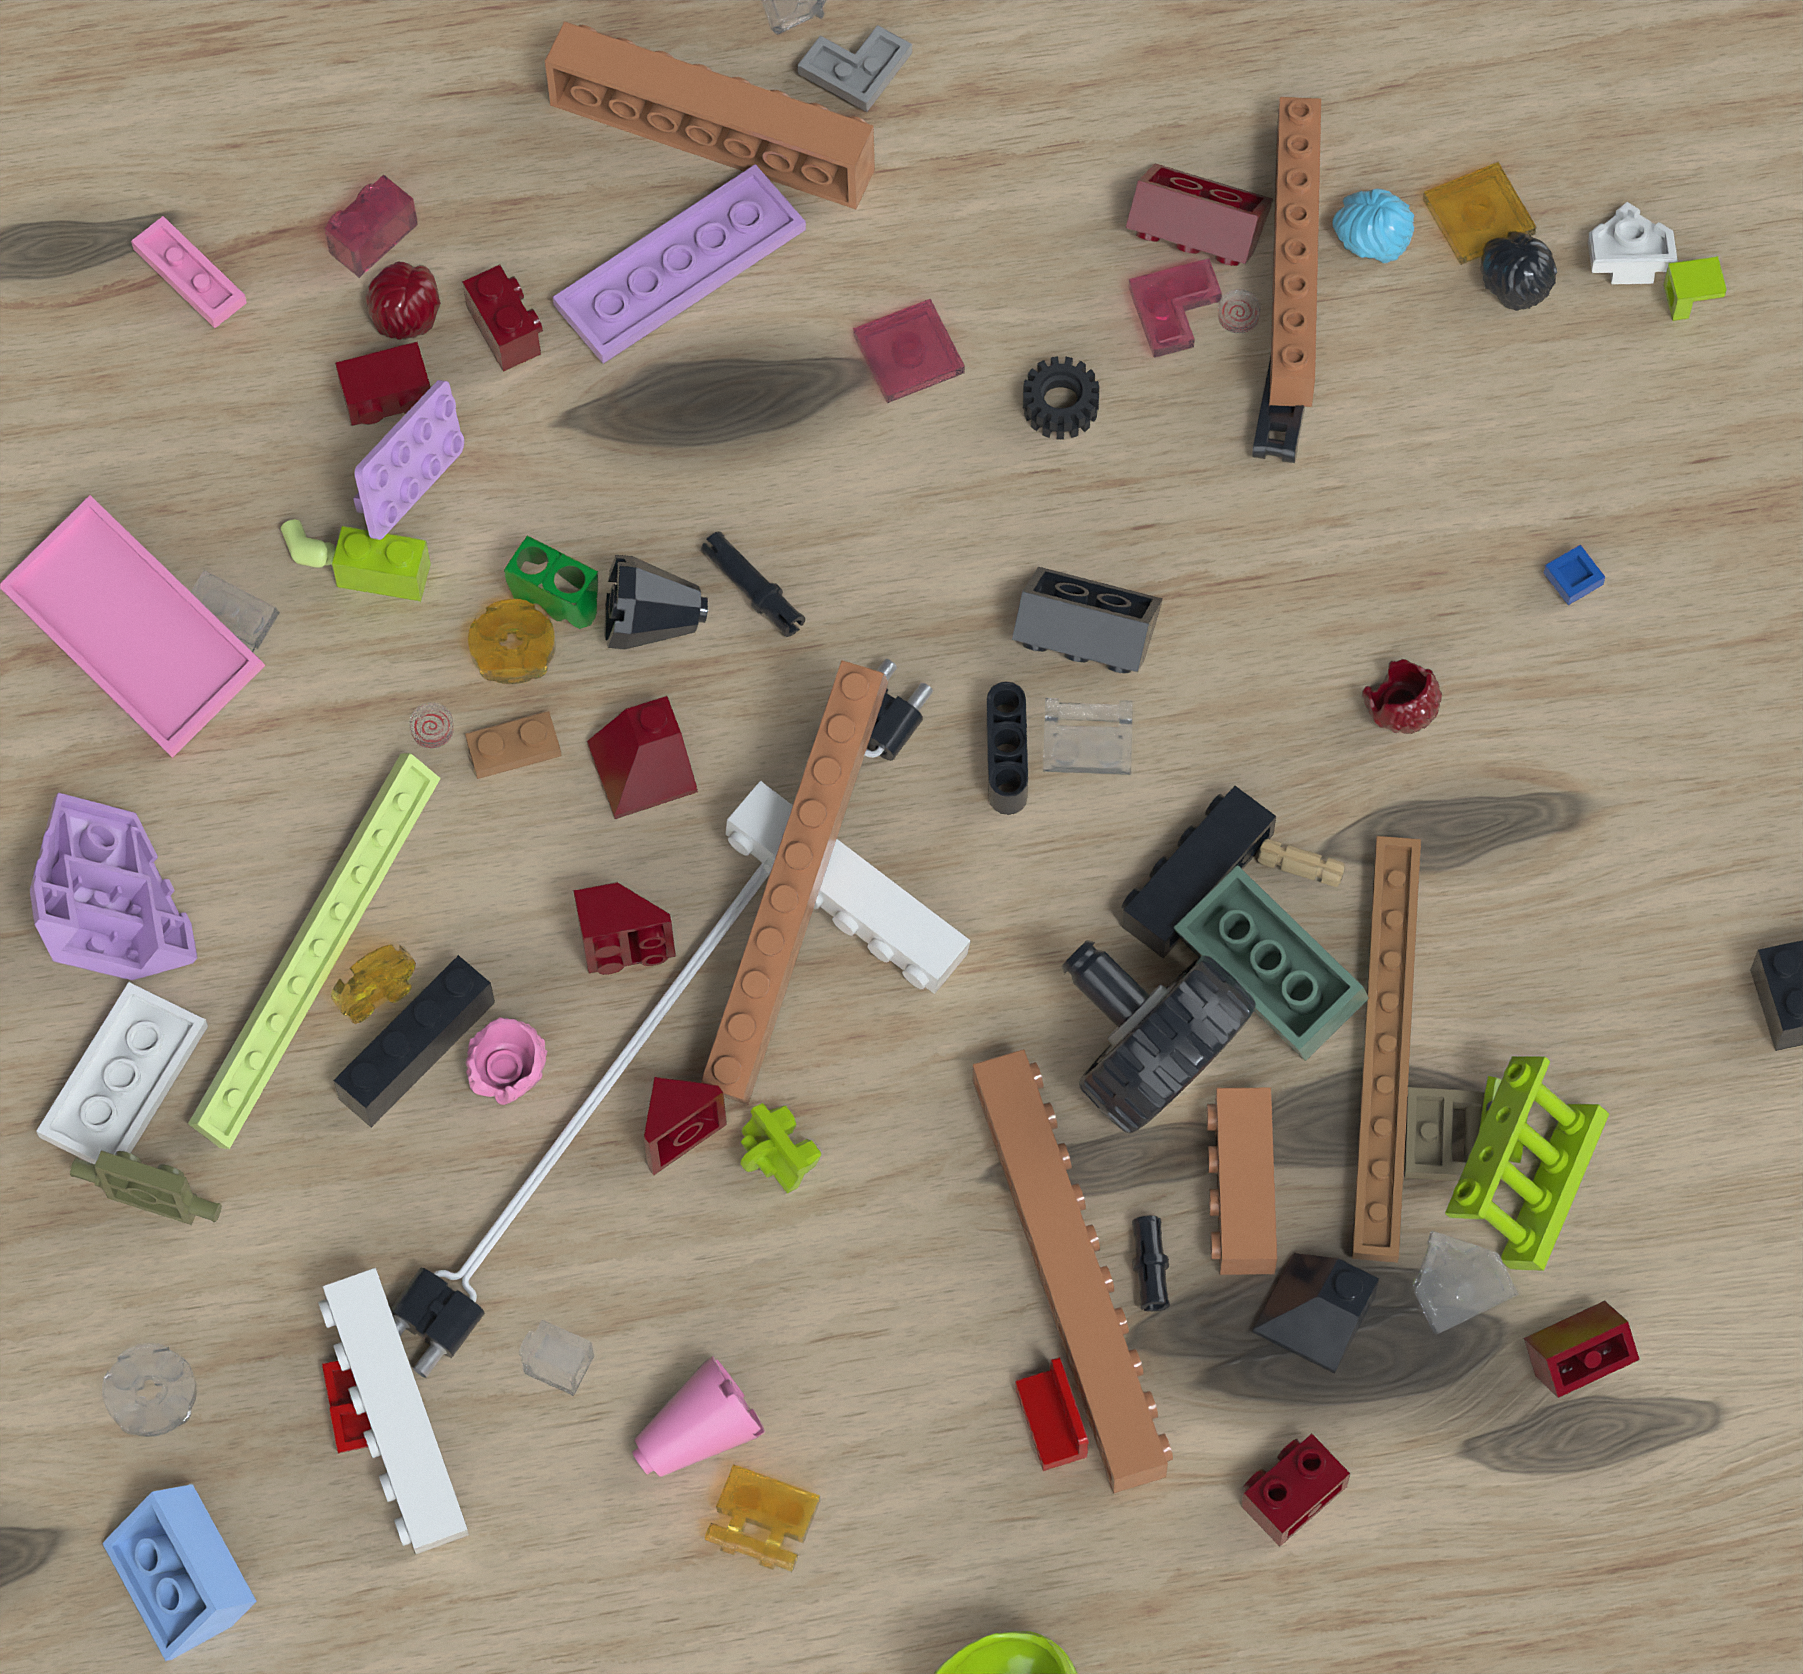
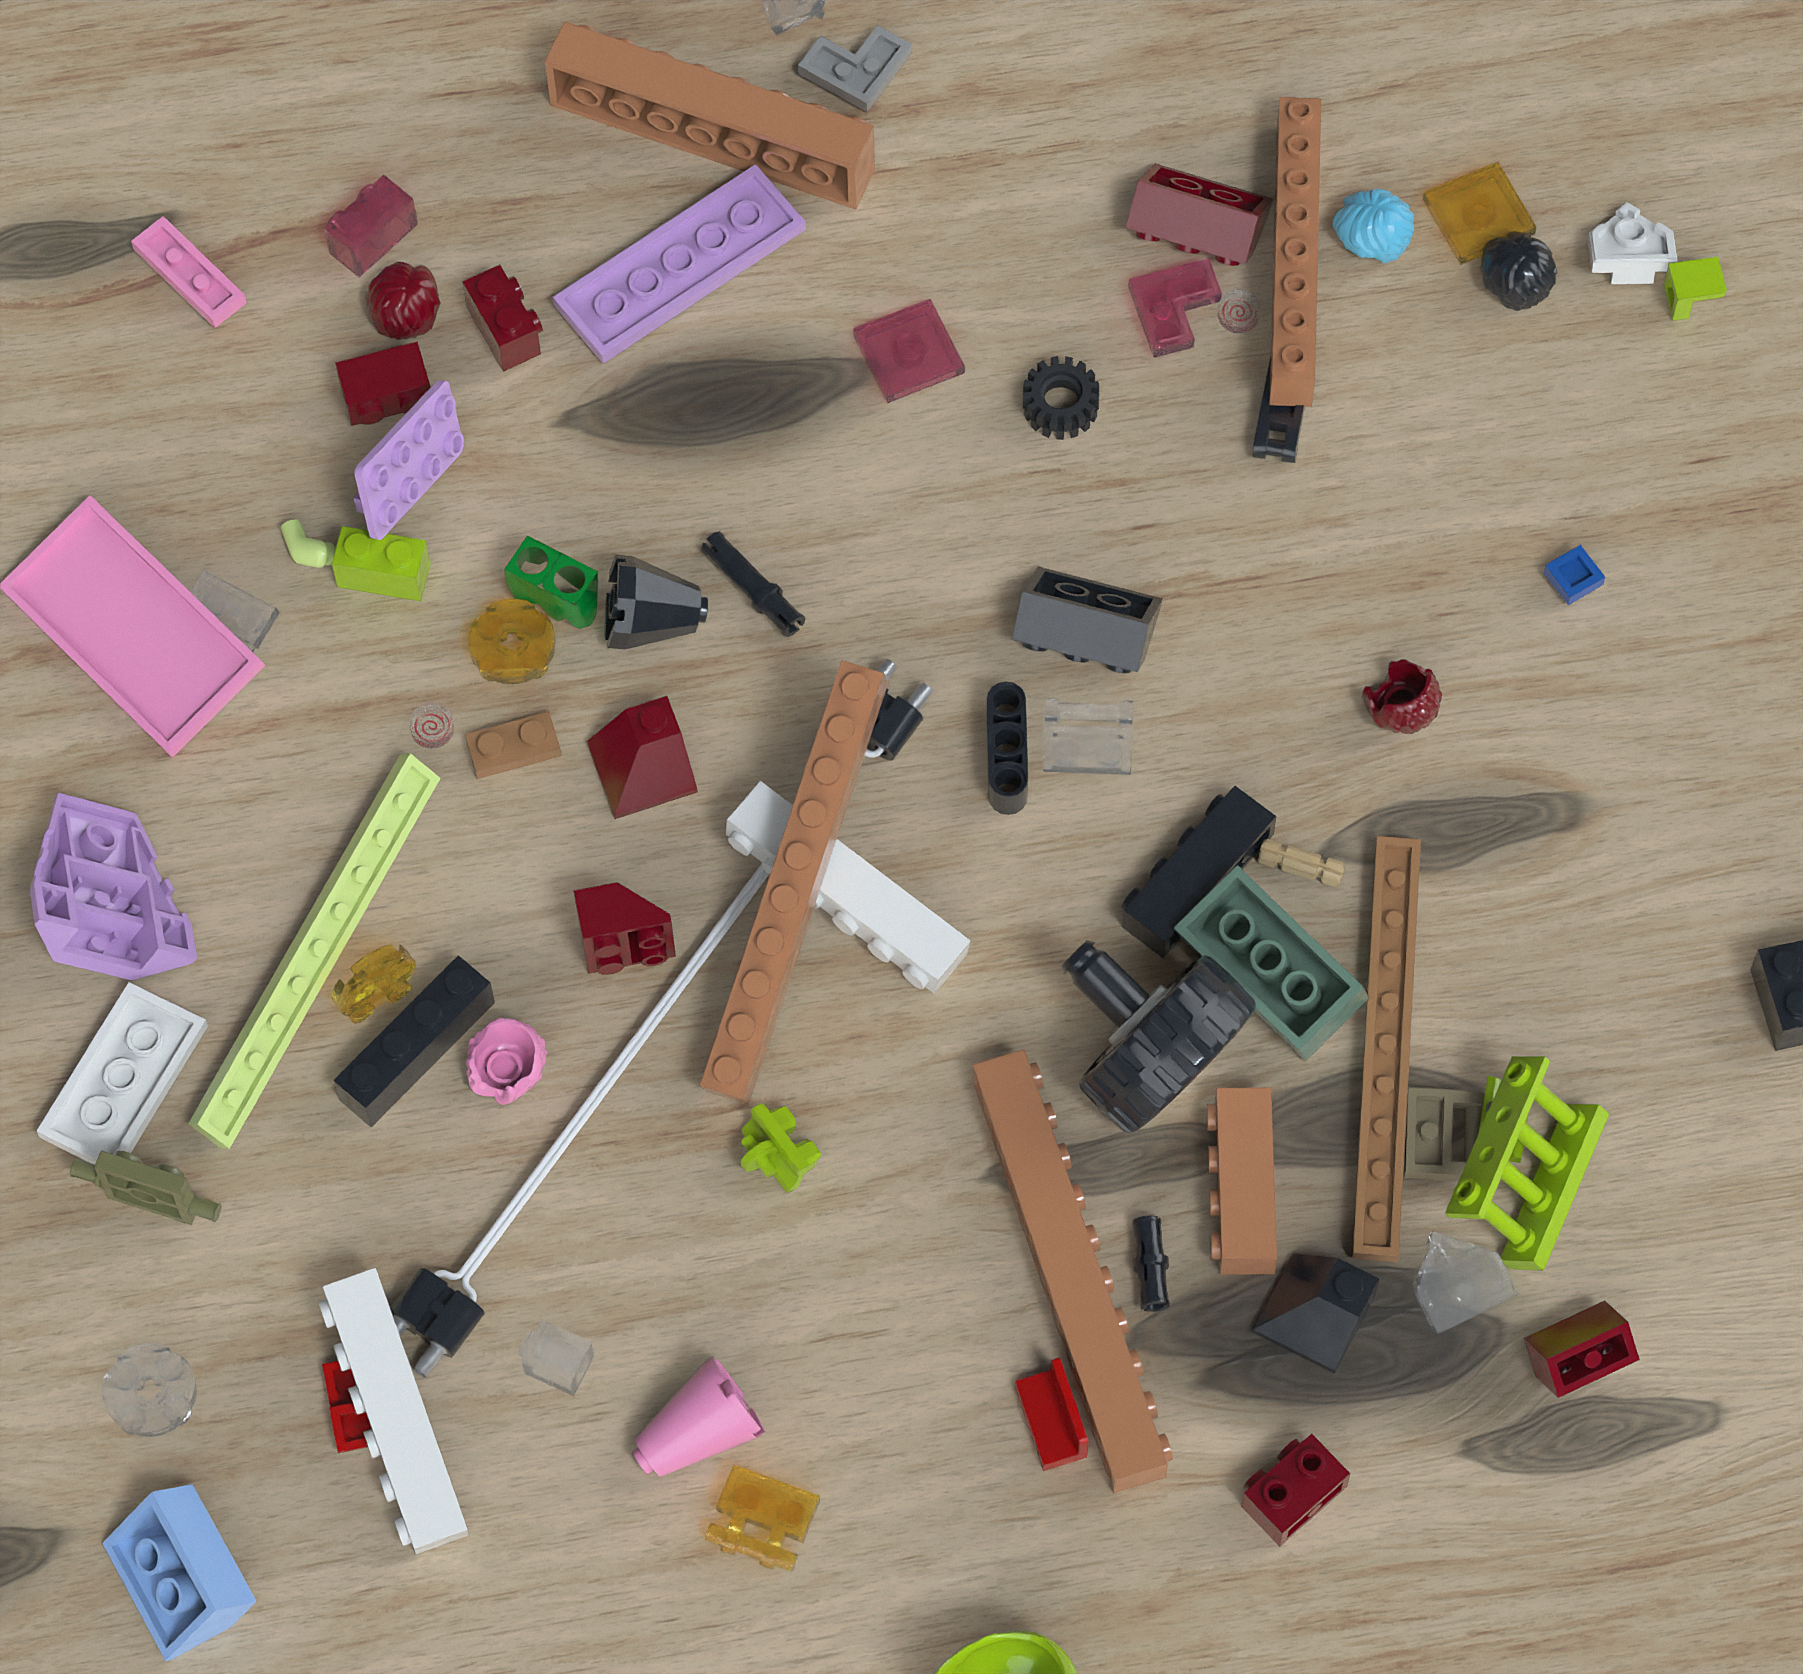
(680, 1119): dark red slope -> none

